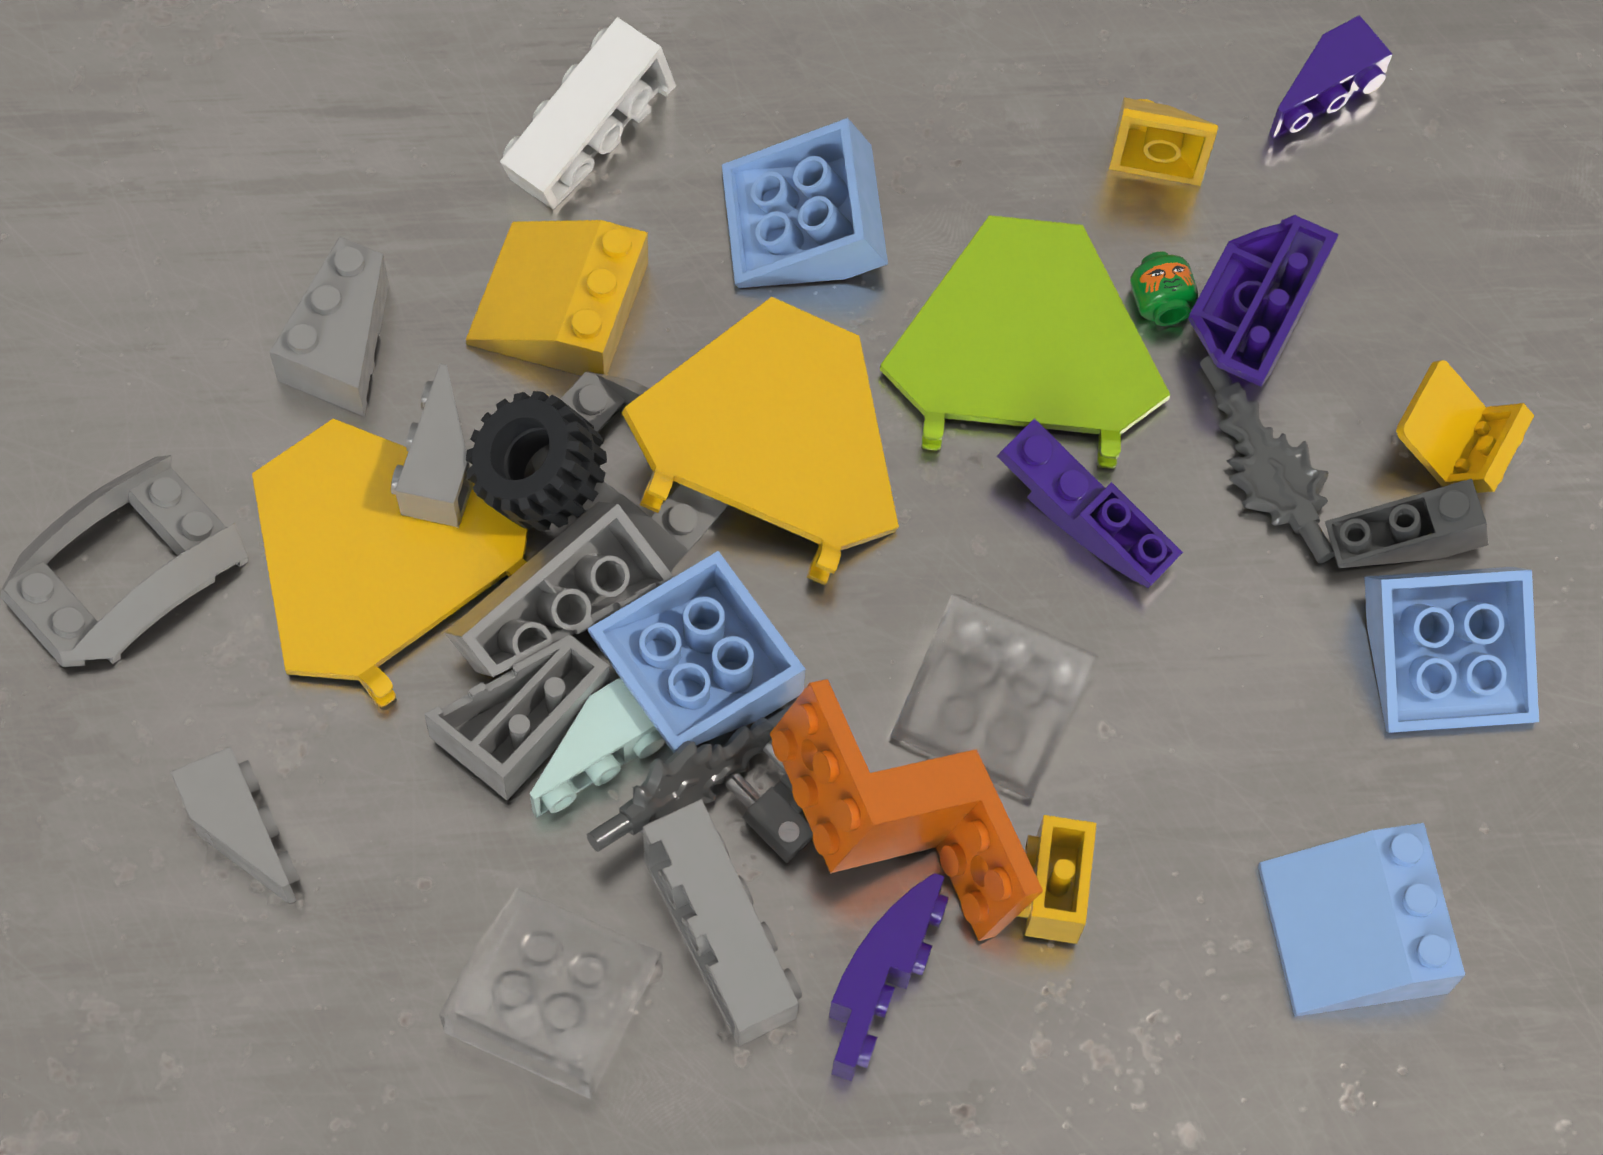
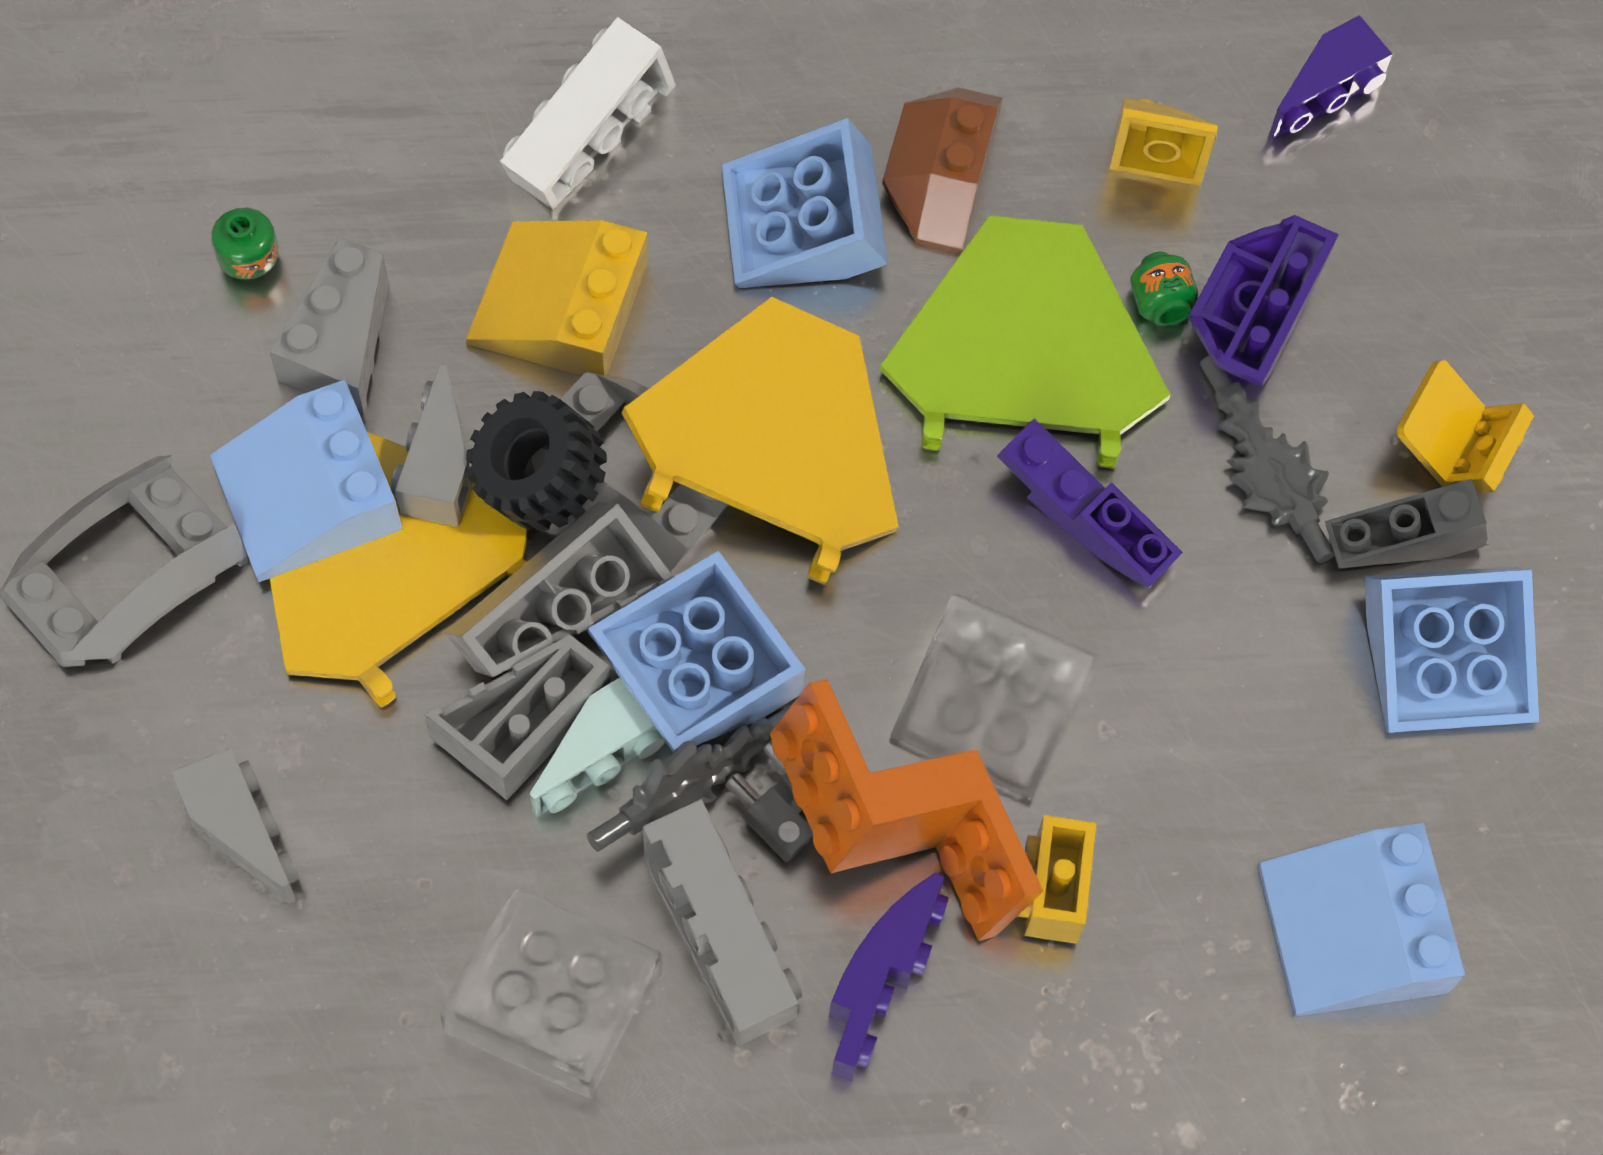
(245, 243): none -> green head
(306, 483): none -> light blue slope
(940, 164): none -> dark orange wedge

